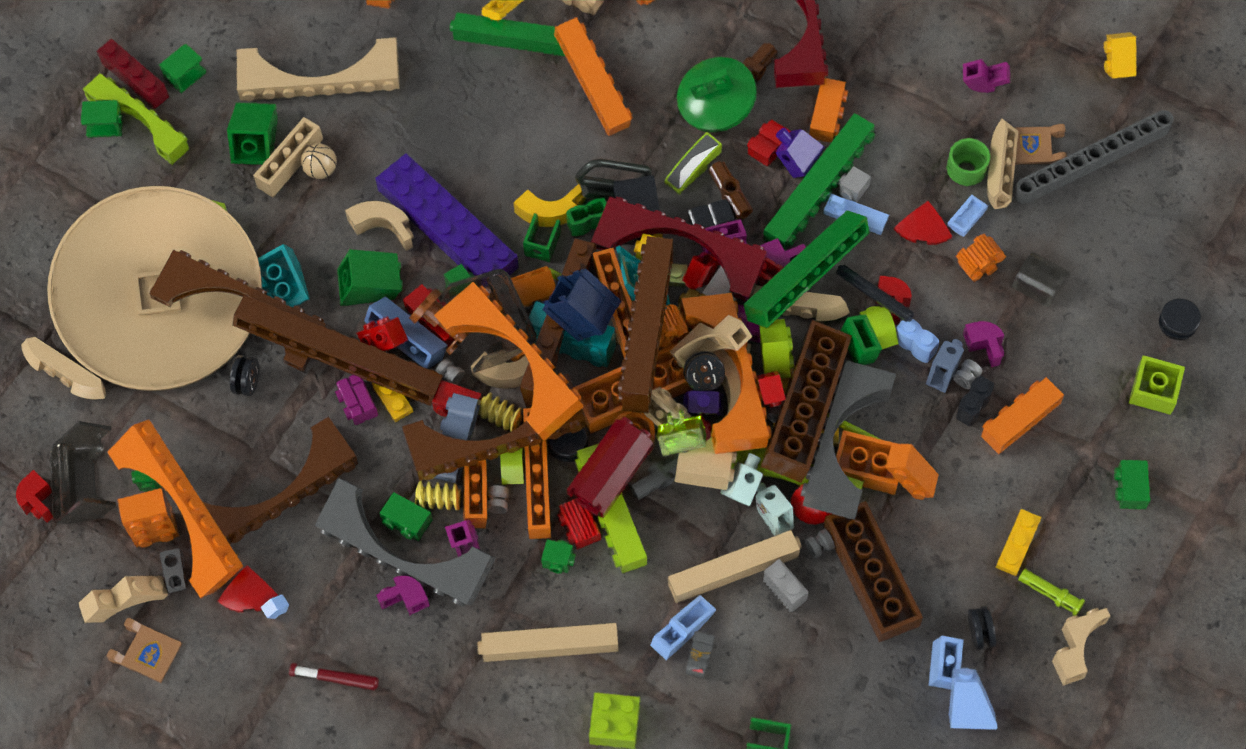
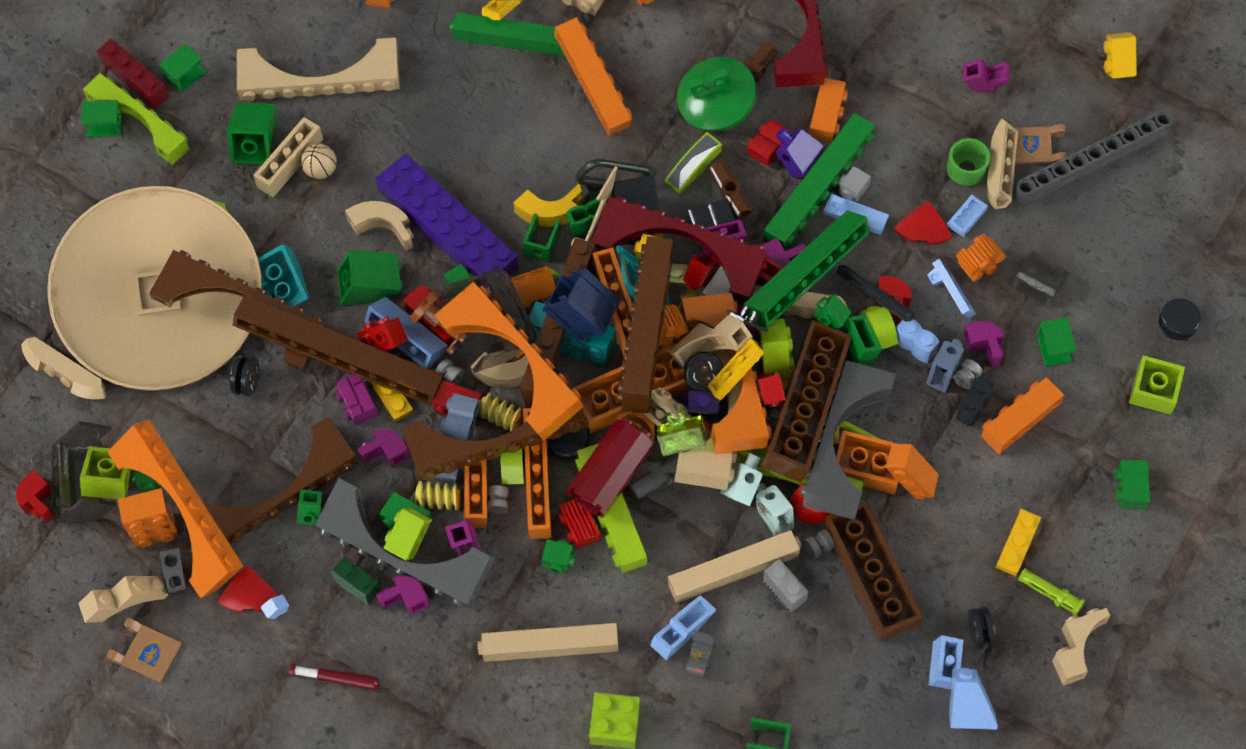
(101, 476): none -> lime brick
(309, 507): none -> green brick
(356, 580): none -> dark green brick
(386, 443): none -> magenta brick
(407, 533): none -> lime brick
(604, 195): none -> tan piece
(735, 369): none -> yellow plate
(750, 321): none -> black piece
(832, 311): none -> green brick
(941, 274): none -> light blue hinge
(1056, 341): none -> green piece

